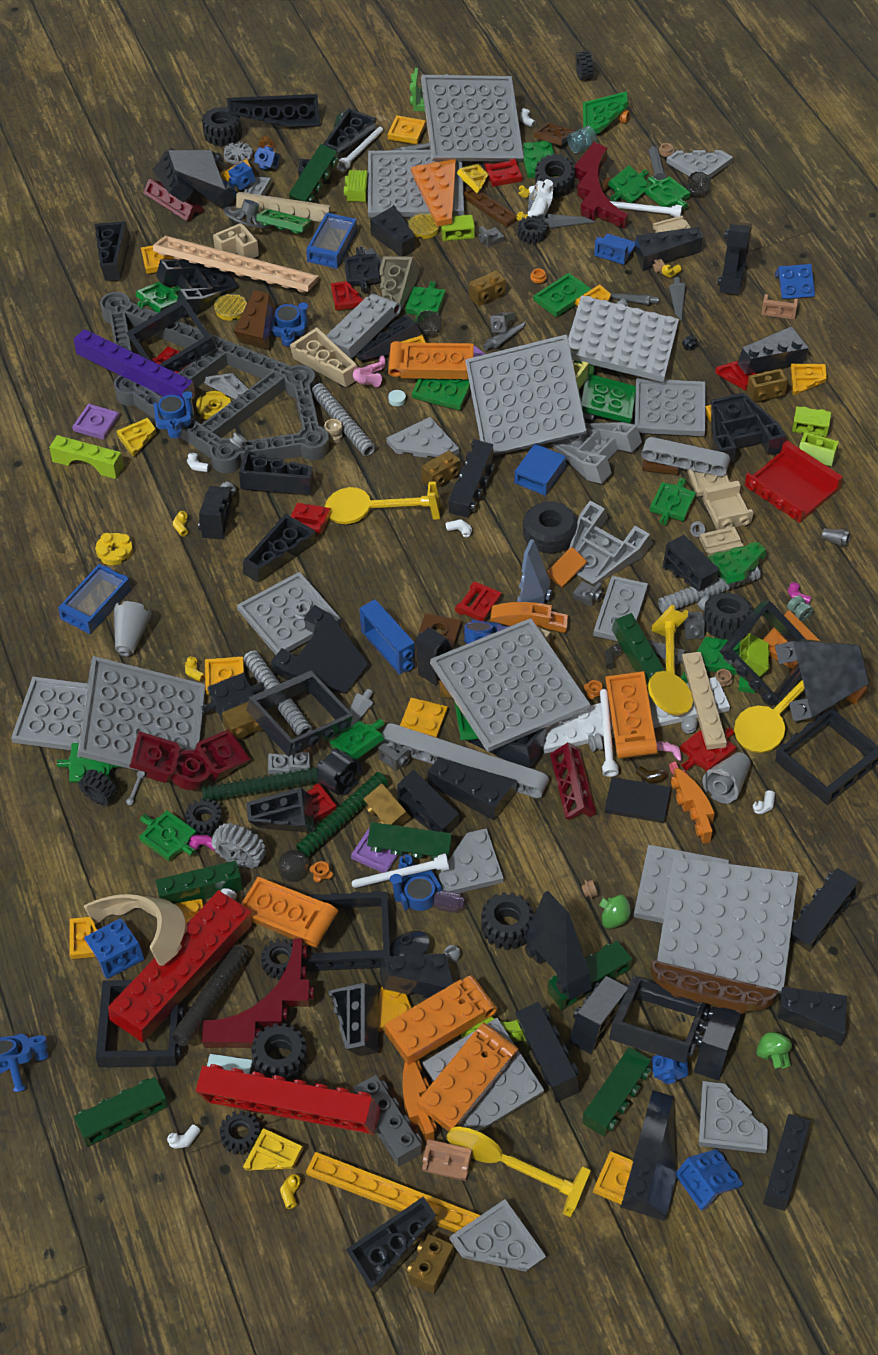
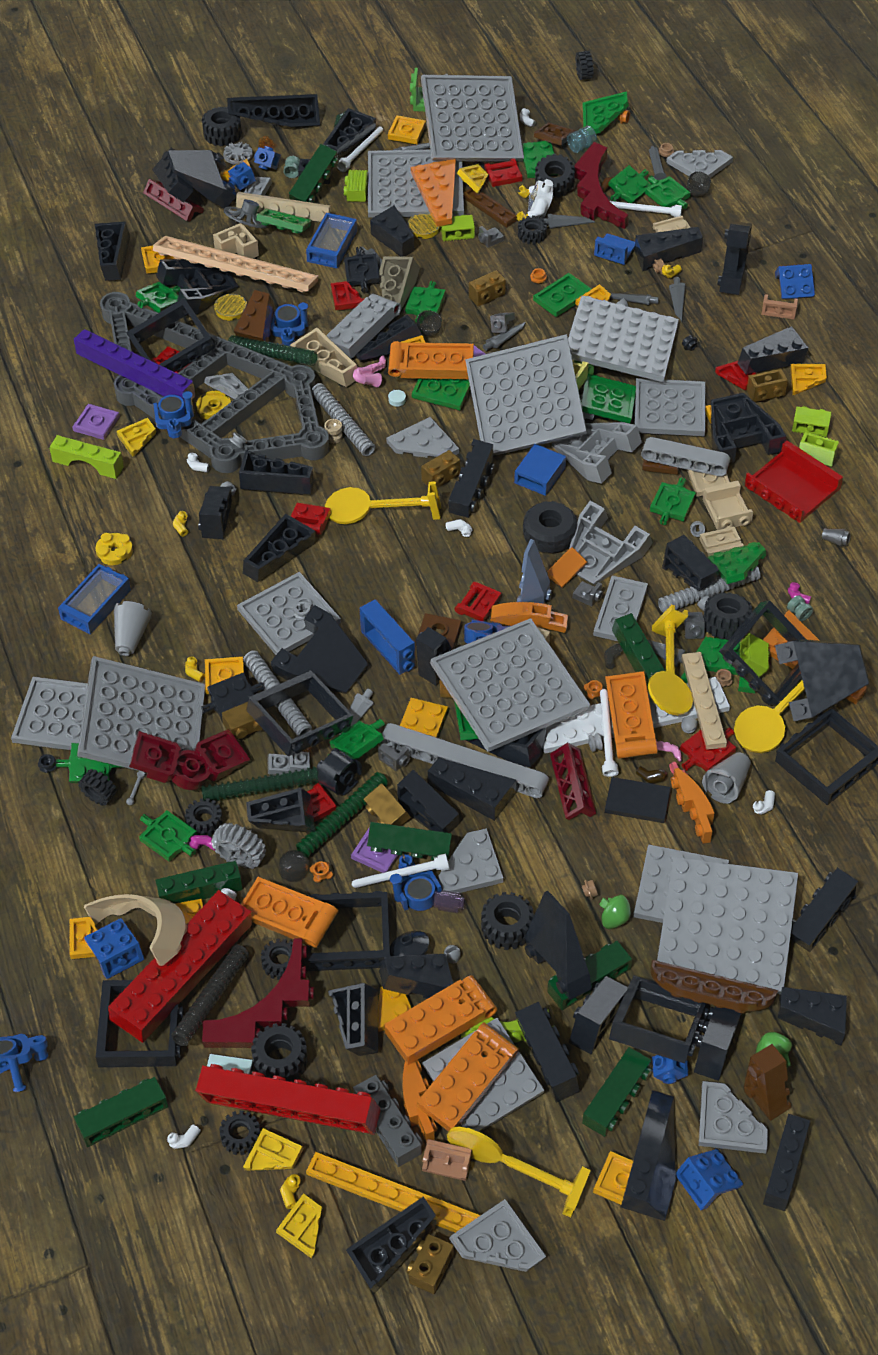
(47, 759): none -> black plate
(277, 351): none -> clear green piece
(291, 166): none -> sand green wheel
(302, 1225): none -> yellow wing
(767, 1080): none -> reddish brown wedge

